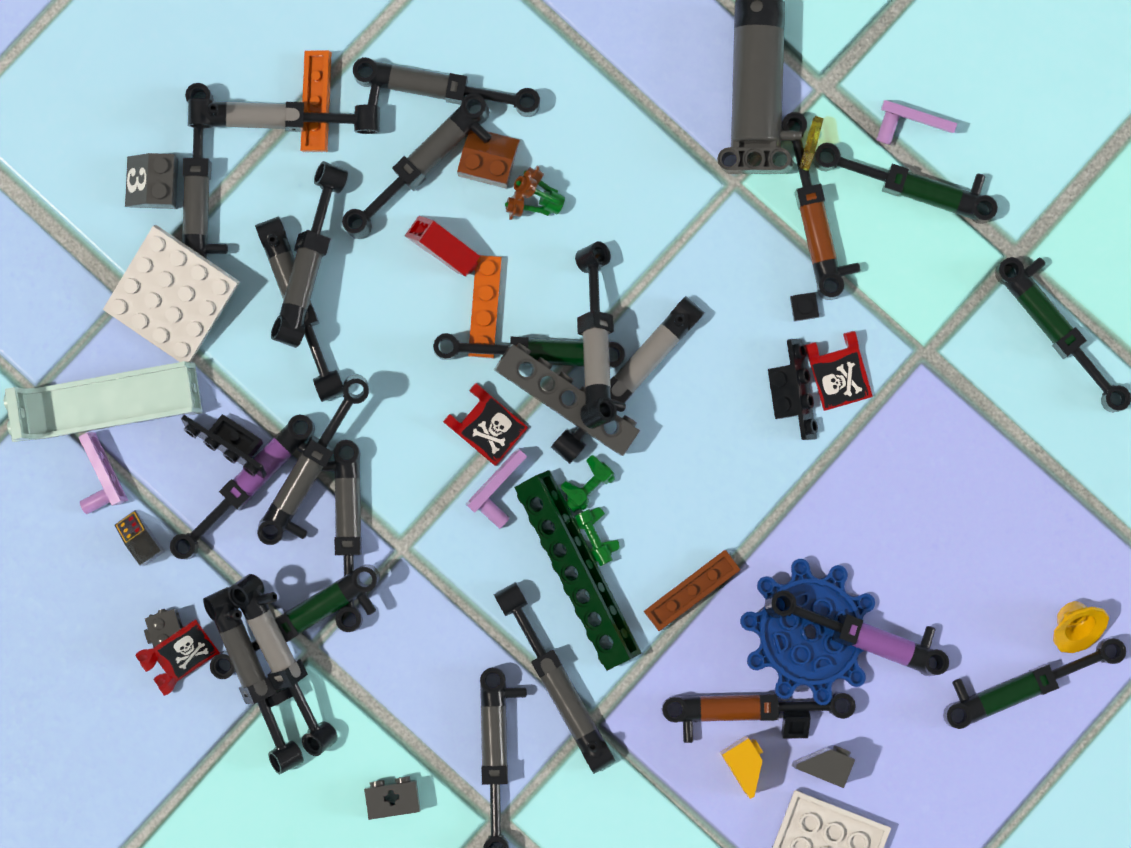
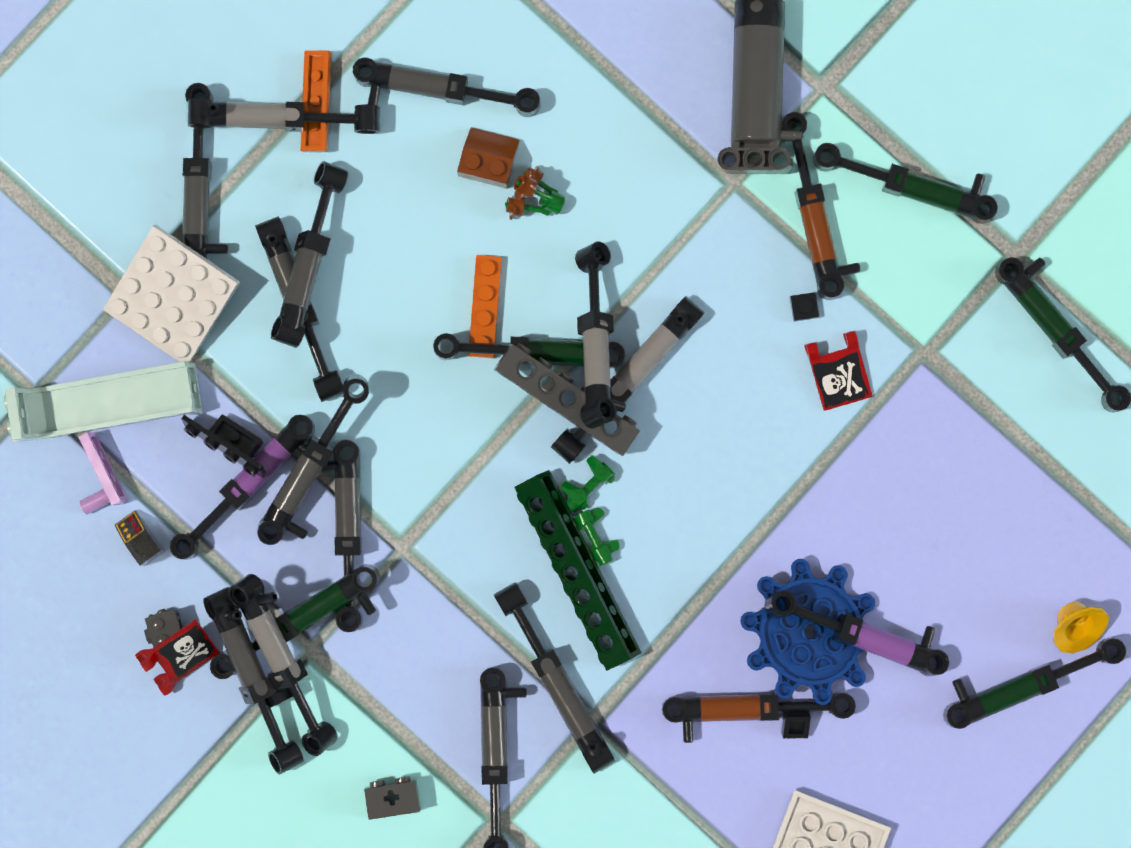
(151, 181): dark grey slope -> none
(424, 158): black piece -> none
(443, 245): red slope -> none
(481, 500): lavender piece -> none
(488, 426): flag -> none
(691, 590): dark orange plate -> none
(745, 763): yellow slope -> none
(792, 392): black bracket -> none
(811, 143): clear yellow tile -> none
(827, 764): dark grey slope -> none
(895, 111): lavender piece -> none

